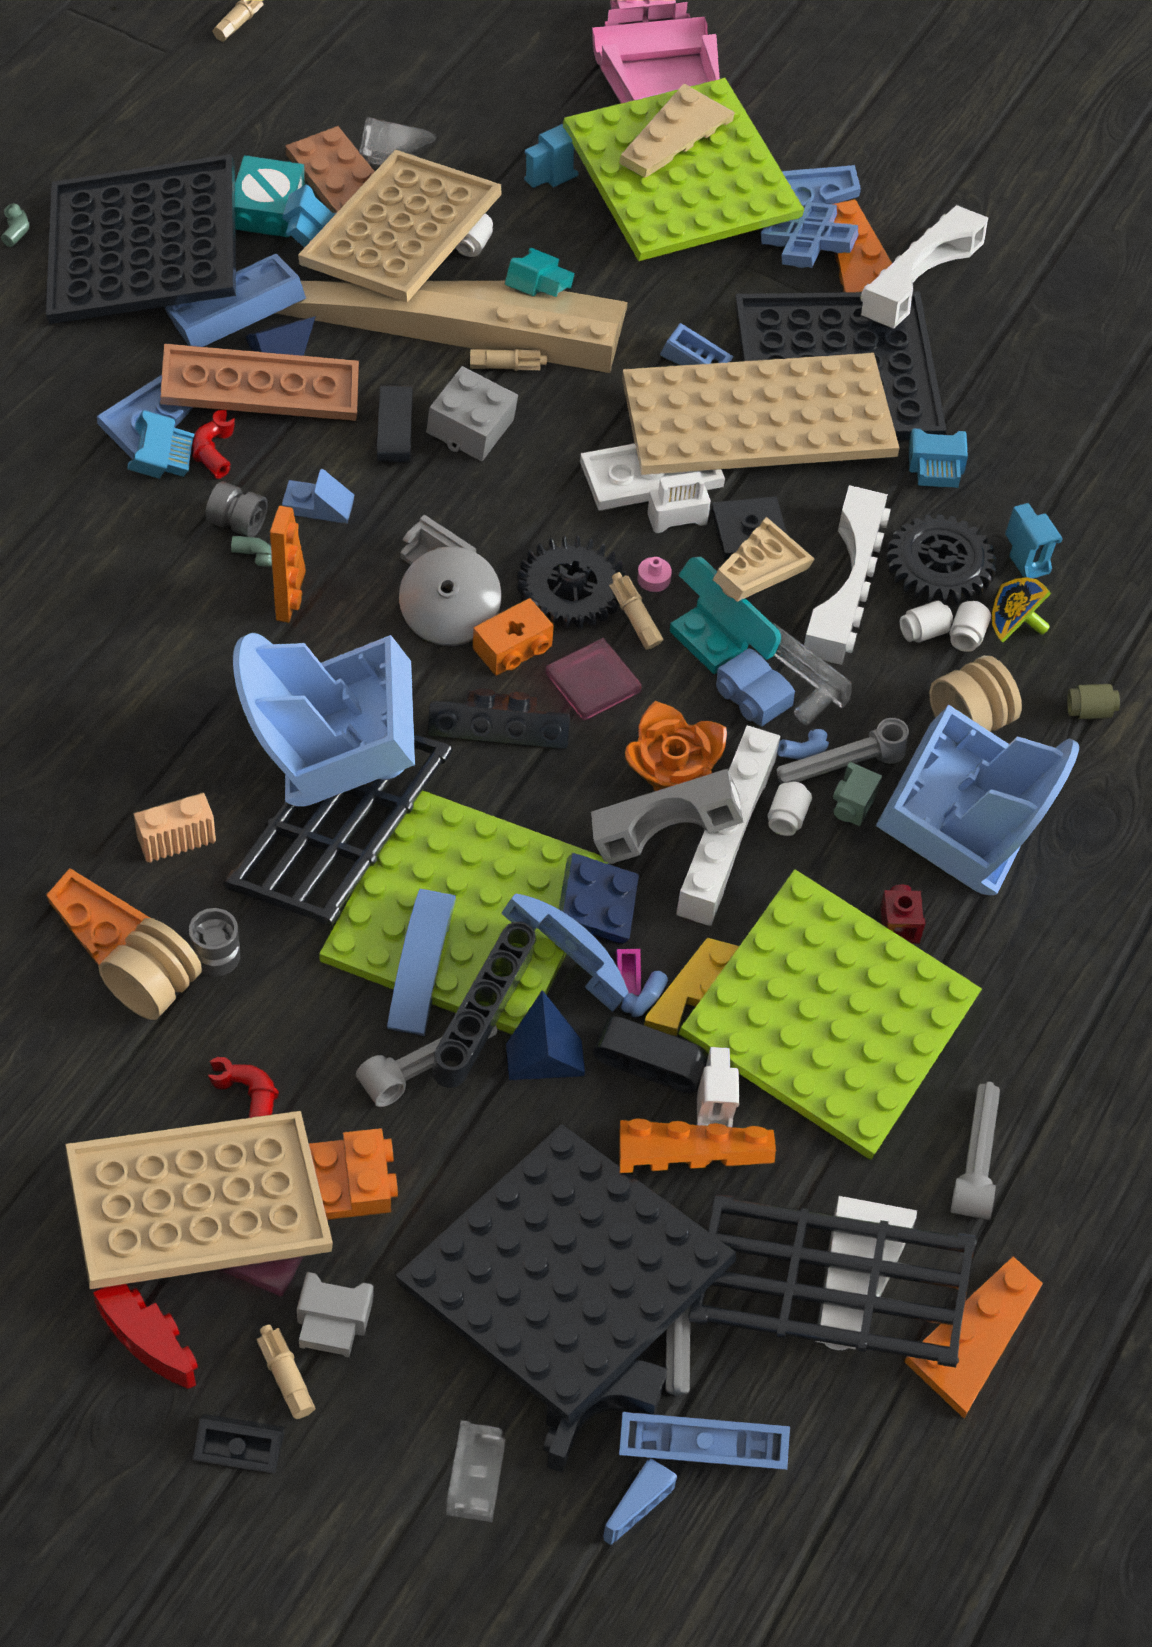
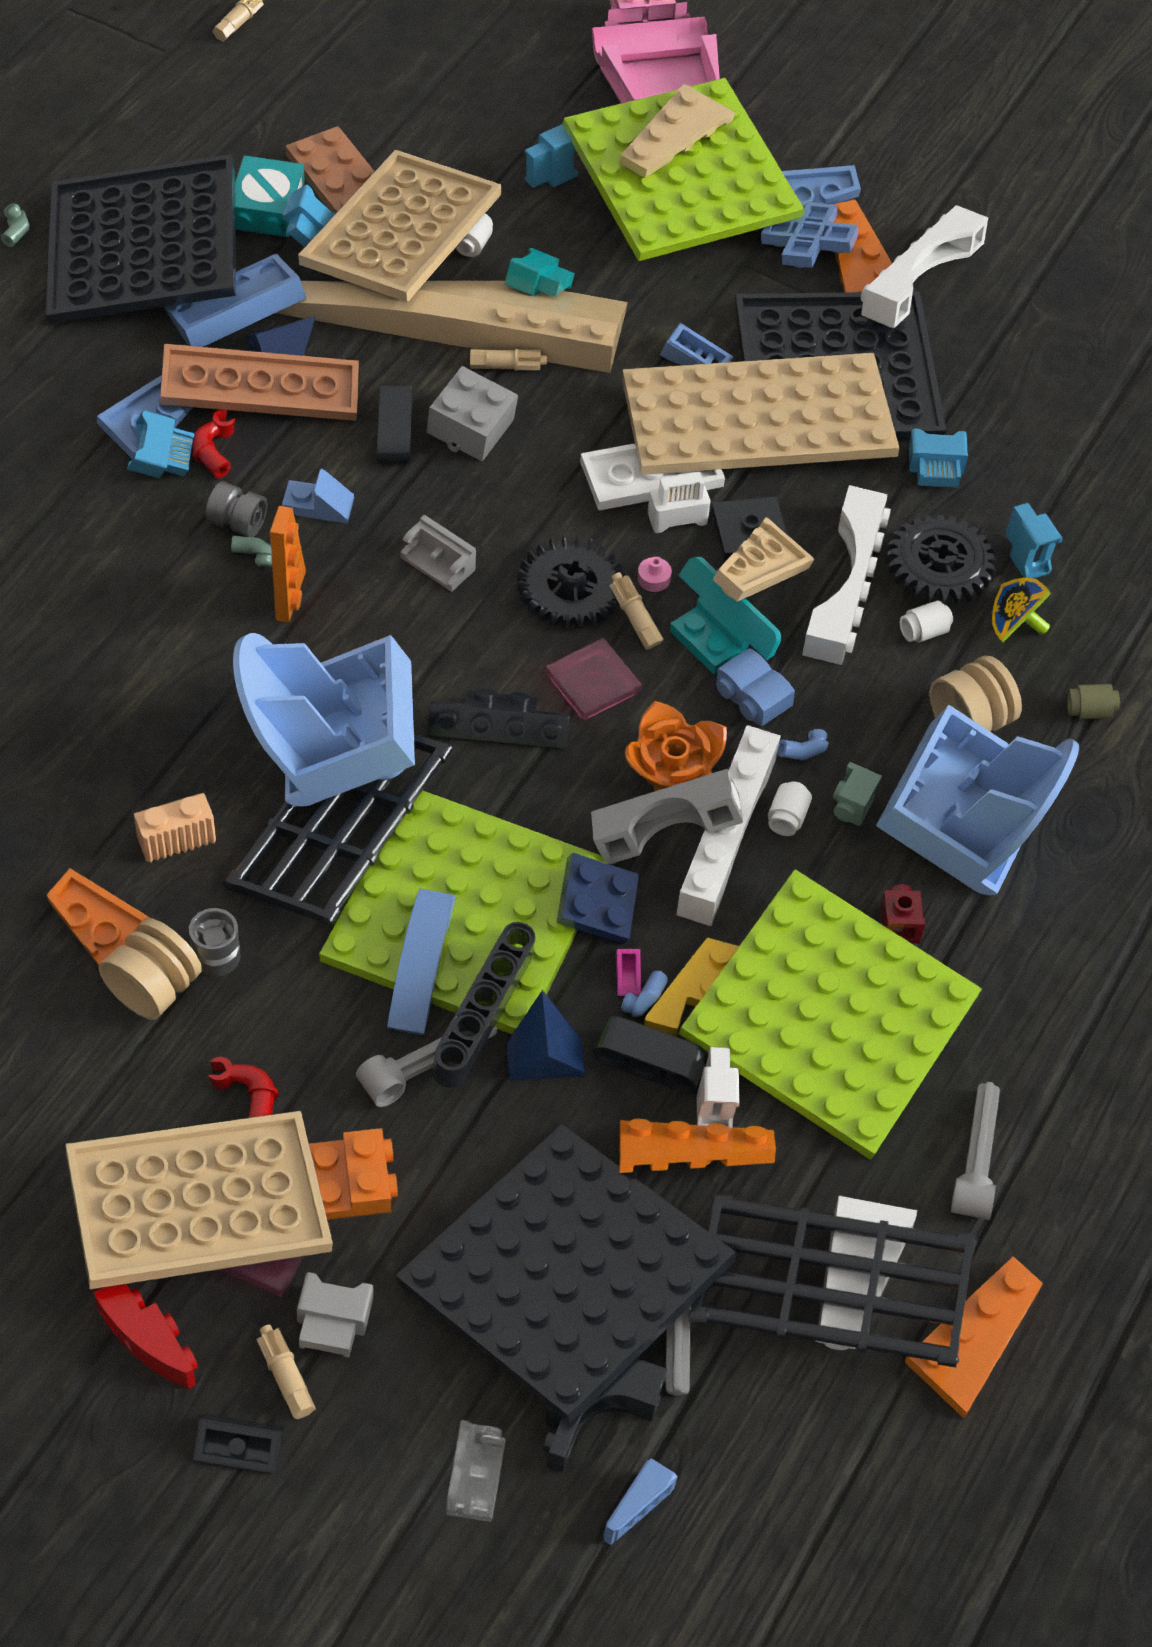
(383, 138): clear slope -> none
(449, 617): light grey dish -> none
(513, 637): orange brick -> none
(576, 942): medium blue slope -> none
(704, 1440): medium blue brick -> none
(828, 682): clear piece -> none
(875, 746): light grey axle -> none
(969, 626): white brick -> none

